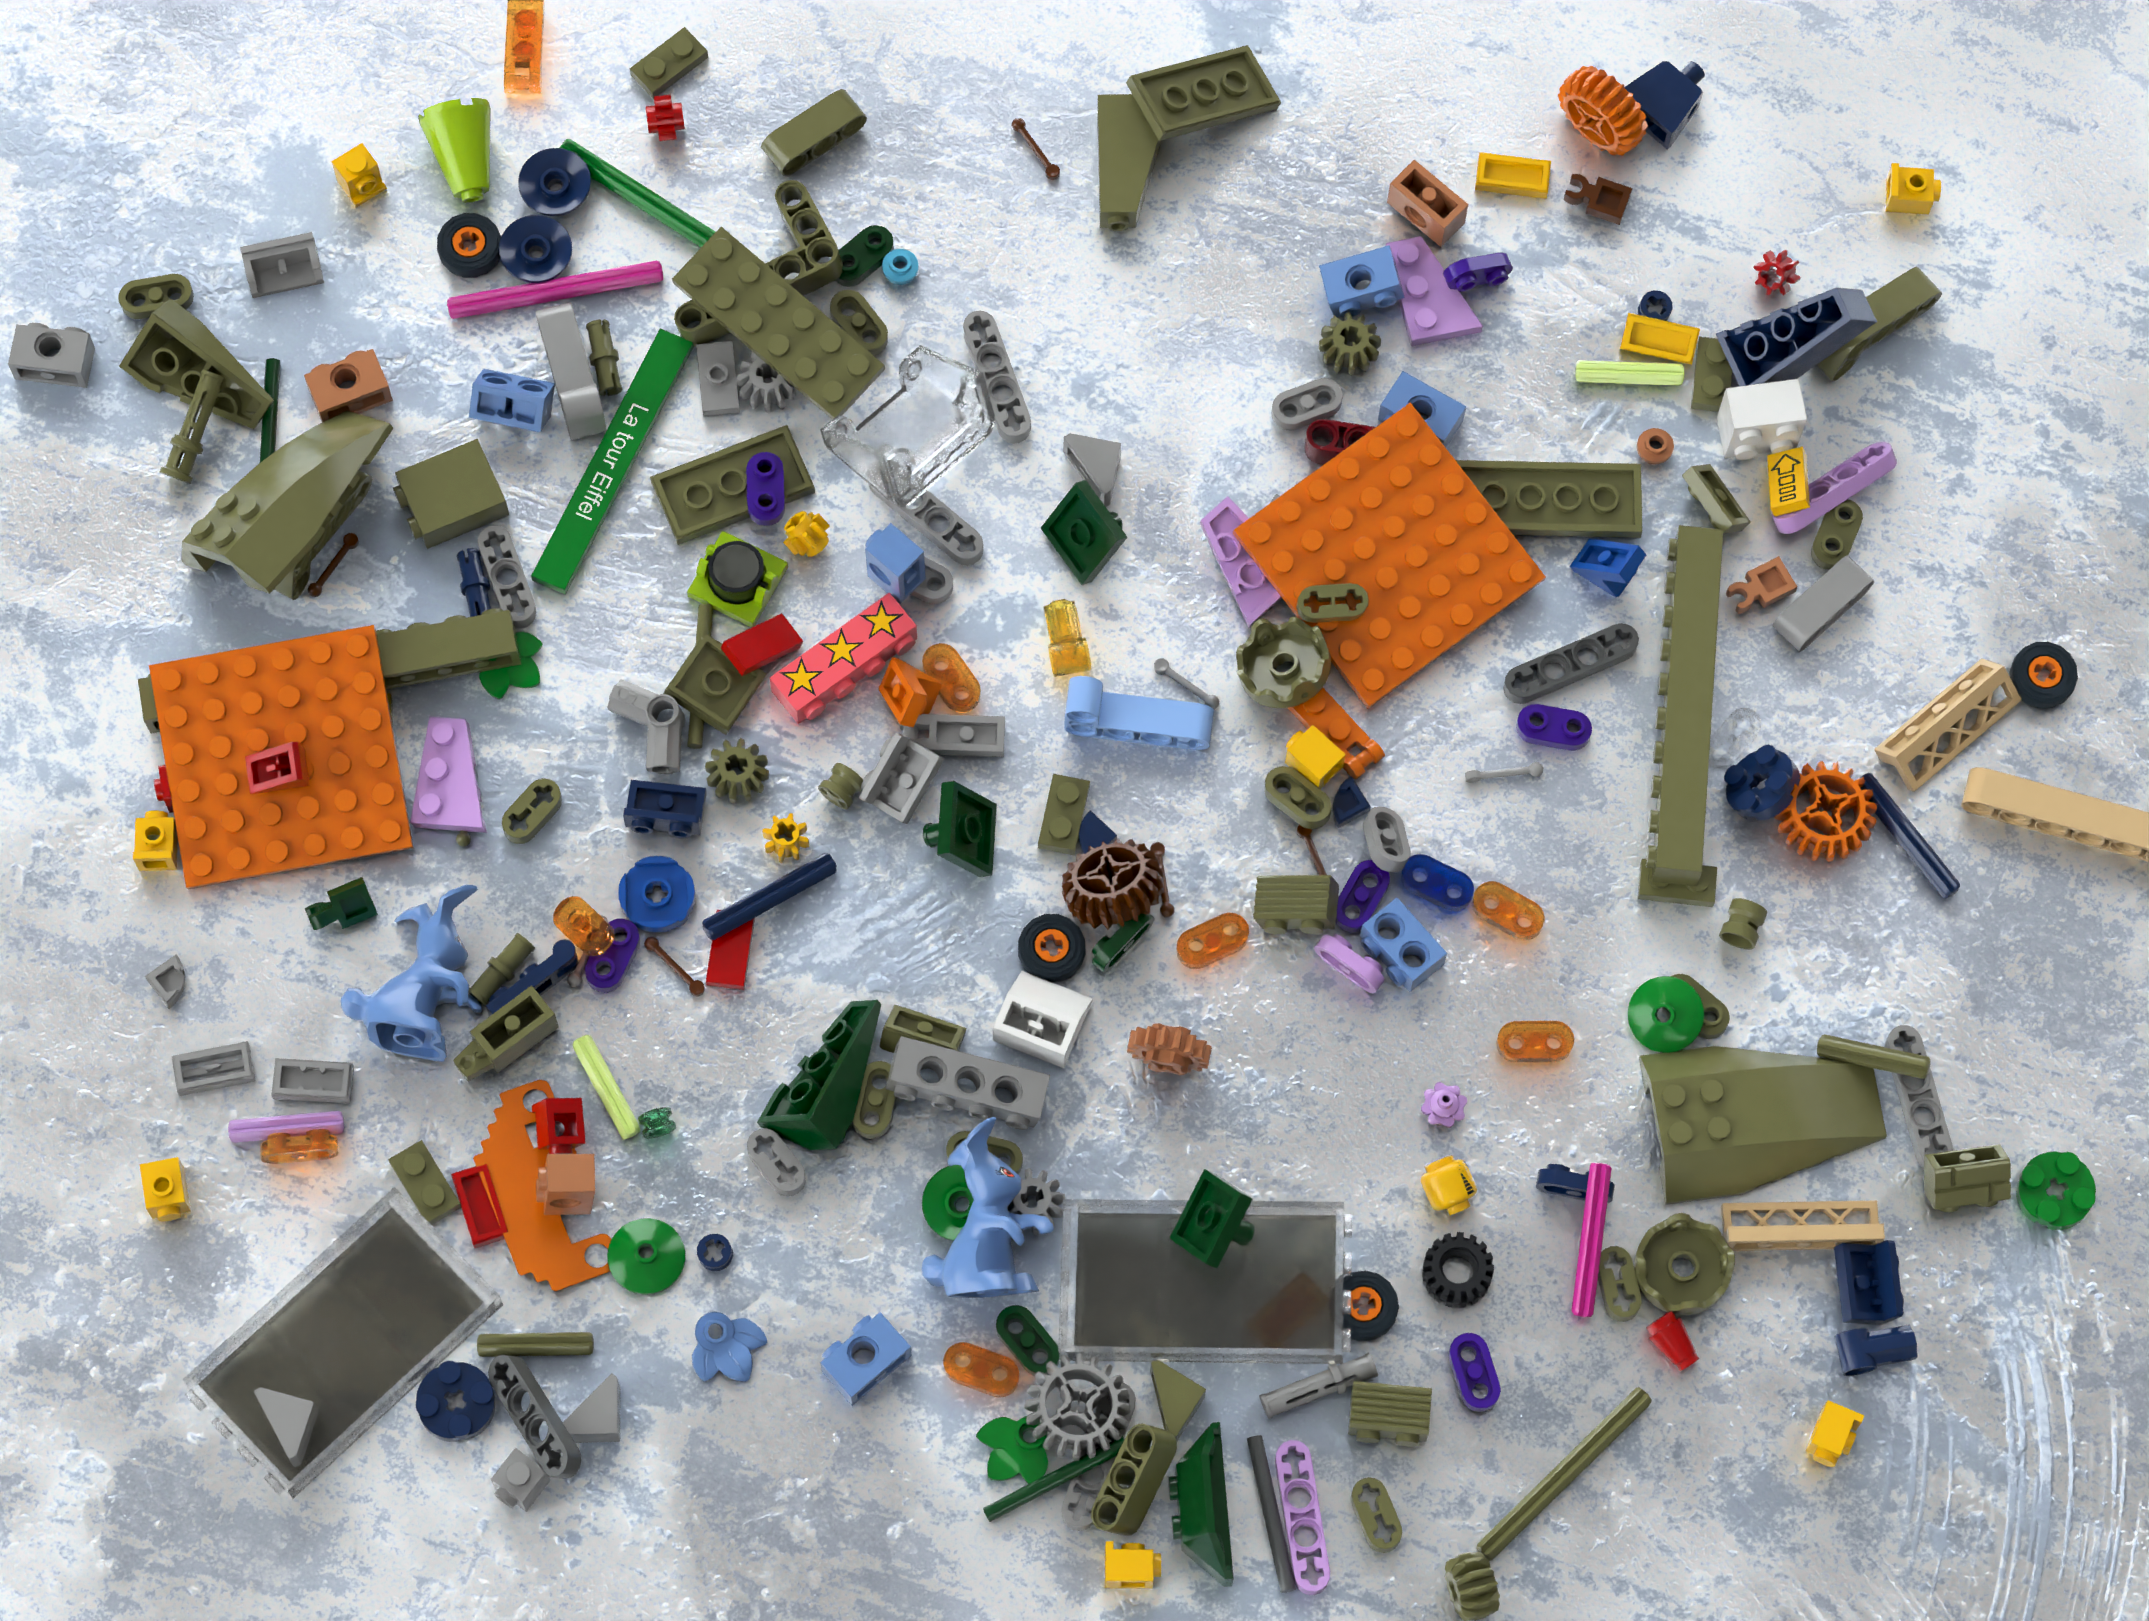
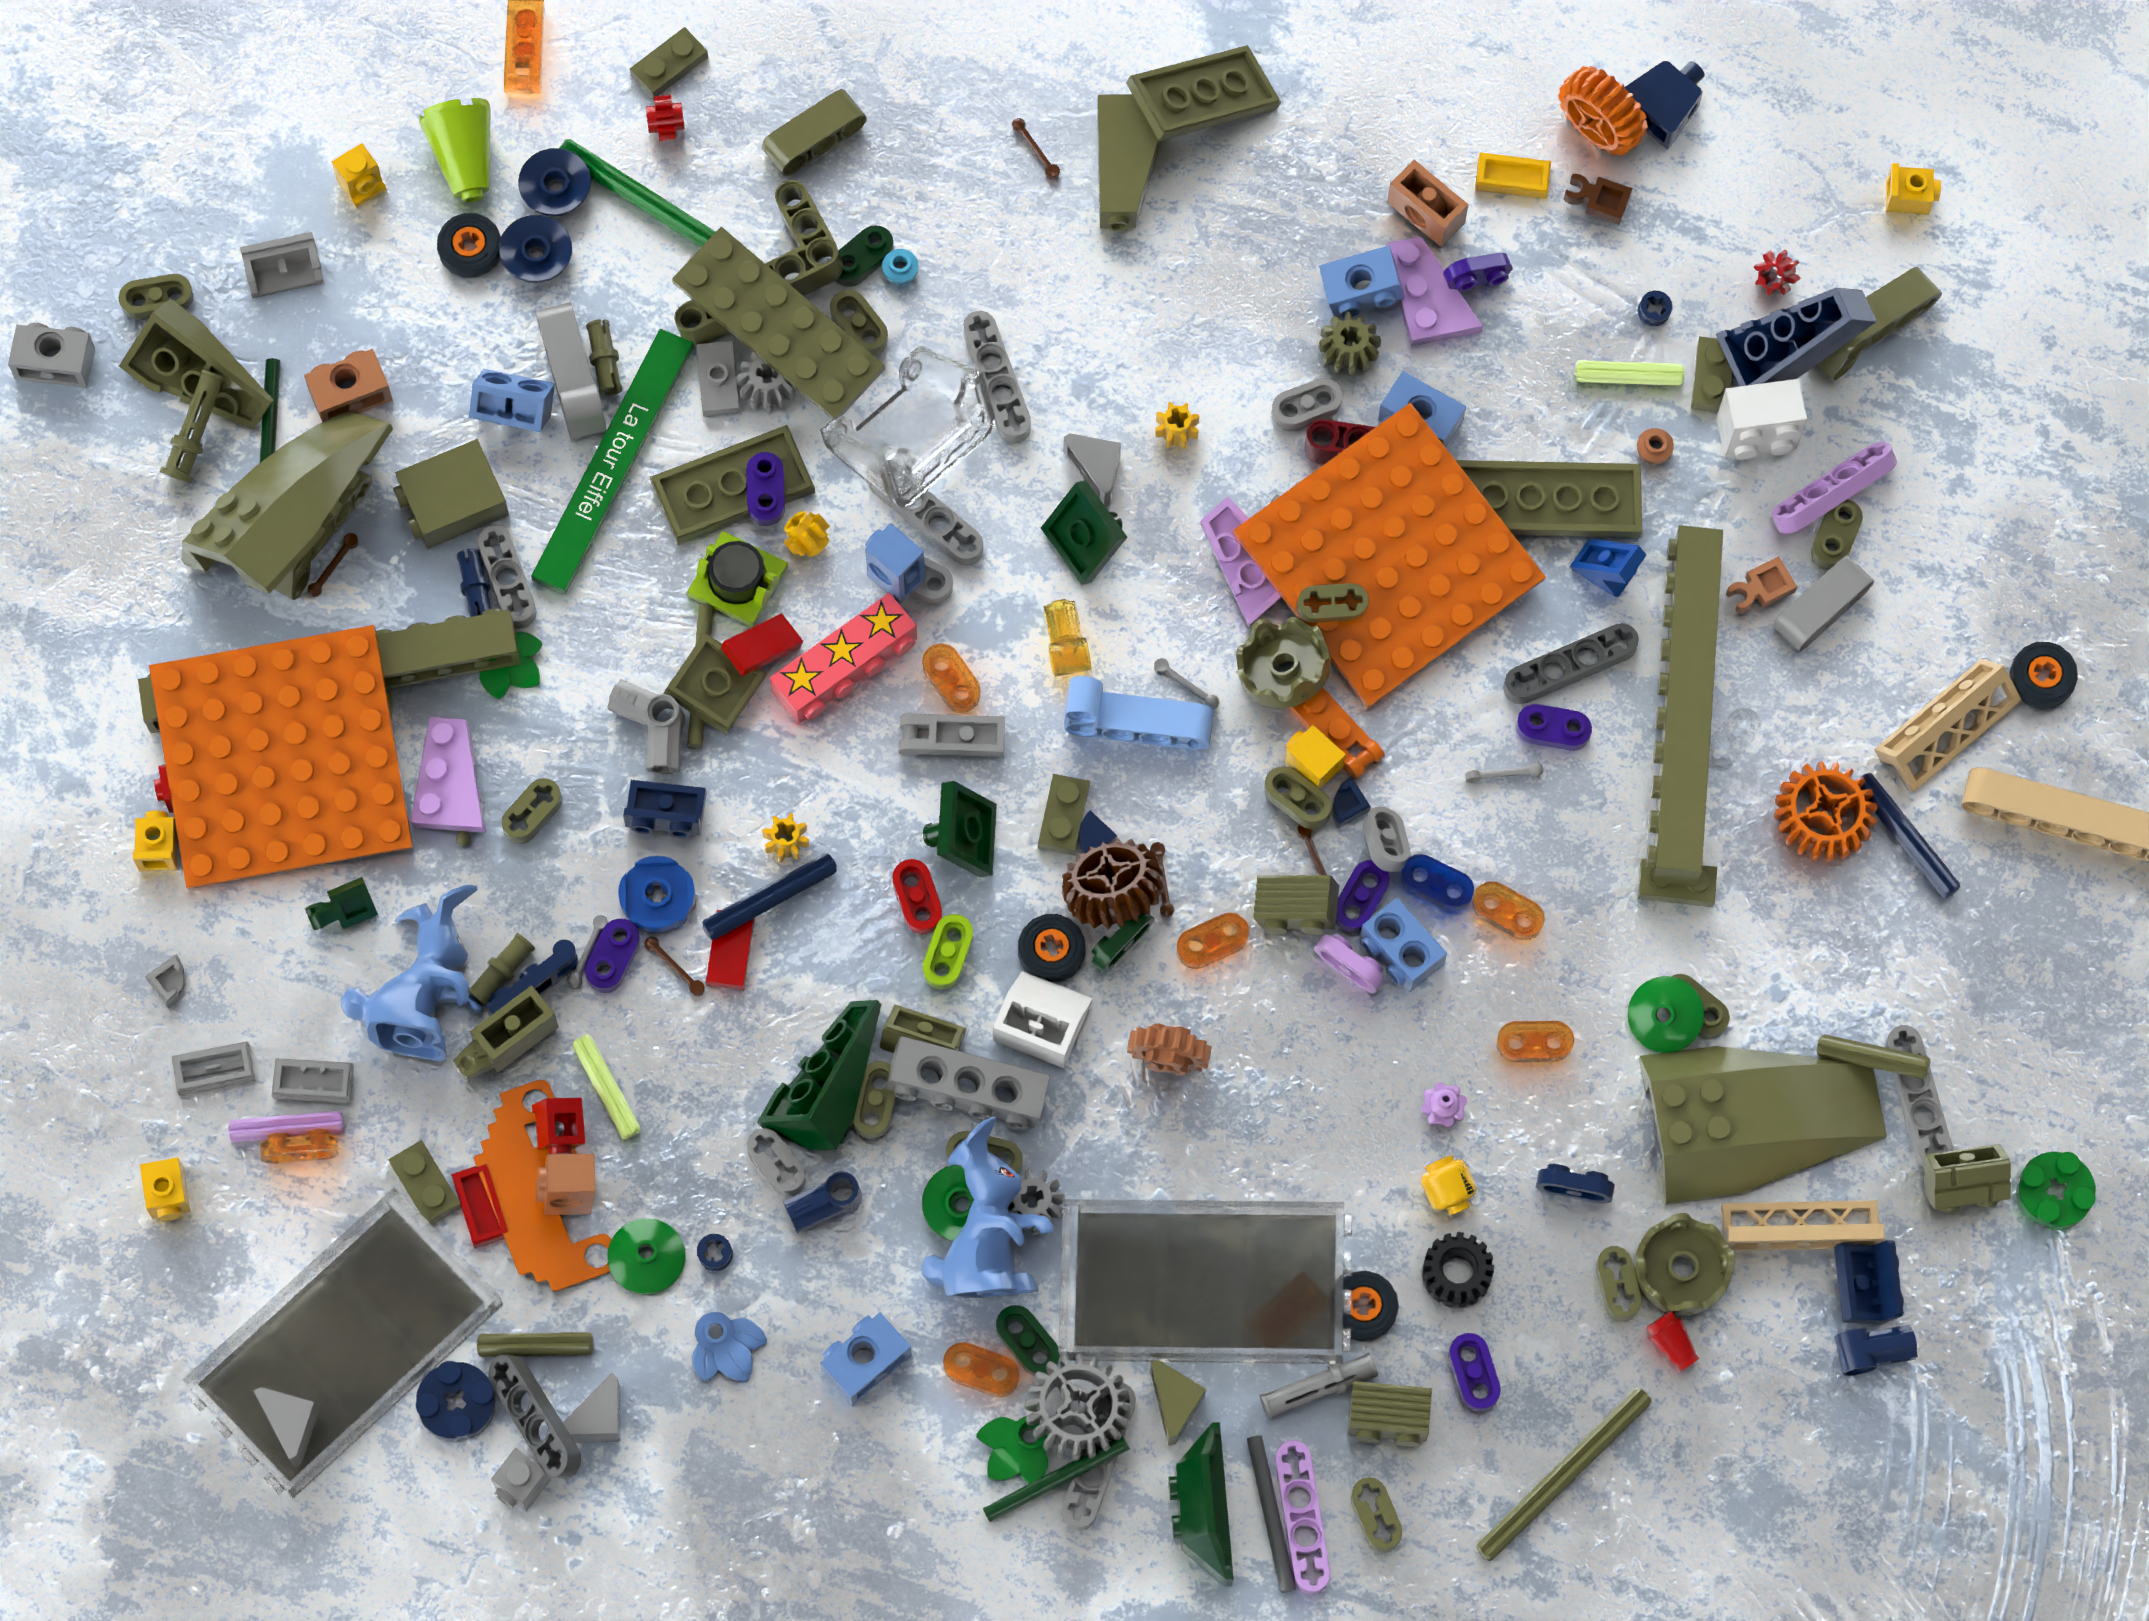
(277, 768): red slope -> none
(555, 289): dark pink axle -> none
(583, 926): clear orange plate -> none
(657, 1122): clear green bush -> none
(726, 779): olive gear -> none
(818, 1202): none -> dark blue piece
(841, 786): olive wheel -> none
(900, 777): light grey bracket -> none
(908, 691): orange slope -> none
(917, 898): none -> red plate
(947, 953): none -> lime plate
(1131, 1566): yellow brick -> none
(1148, 1468): olive beam -> none
(1170, 431): none -> yellow gear
(1213, 1220): dark green tile -> none
(1472, 1586): olive gear -> none
(1591, 1239): dark pink axle -> none
(1660, 338): yellow tile -> none
(1715, 497): olive plate -> none
(1743, 923): olive wheel -> none
(1754, 768): dark blue plate -> none
(1788, 481): yellow tile -> none
(1833, 1433): yellow brick -> none

